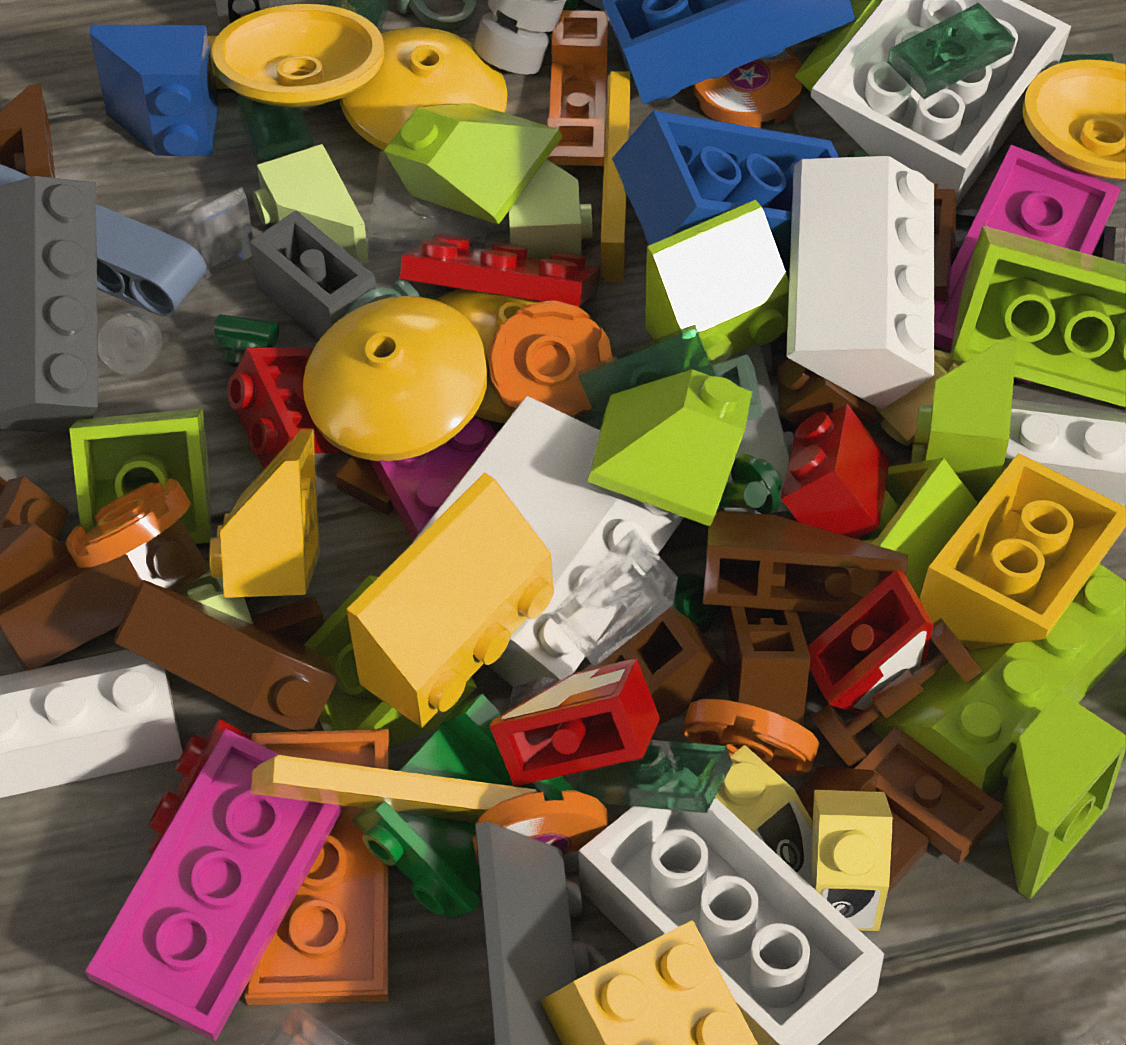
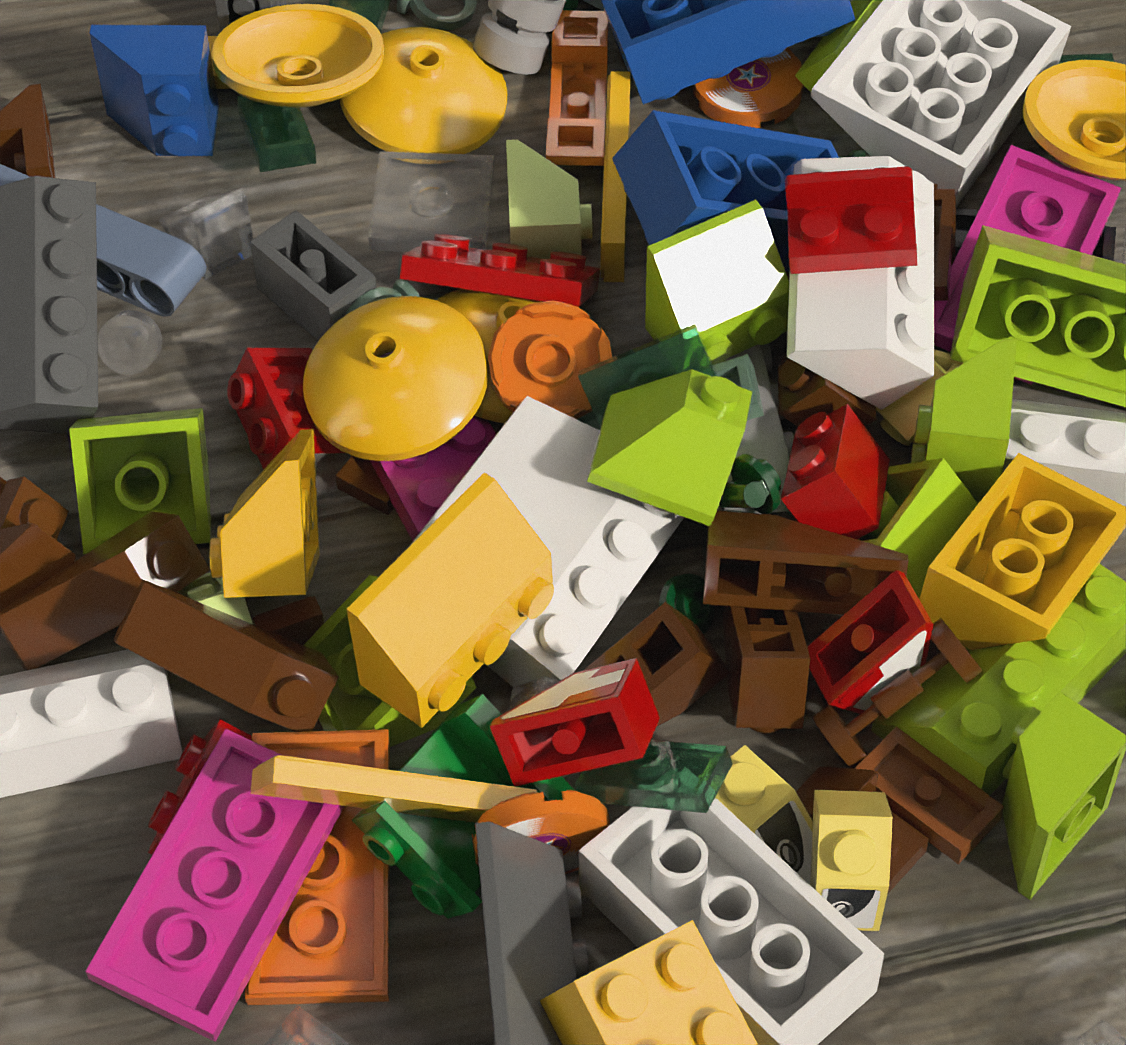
(128, 523): orange tile -> none
(238, 333): dark green plate -> none
(312, 187): yellowish green slope -> none
(470, 157): lime slope -> none
(617, 598): clear slope -> none
(773, 738): orange tile -> none
(851, 220): none -> red bracket
(951, 50): clear green plate -> none

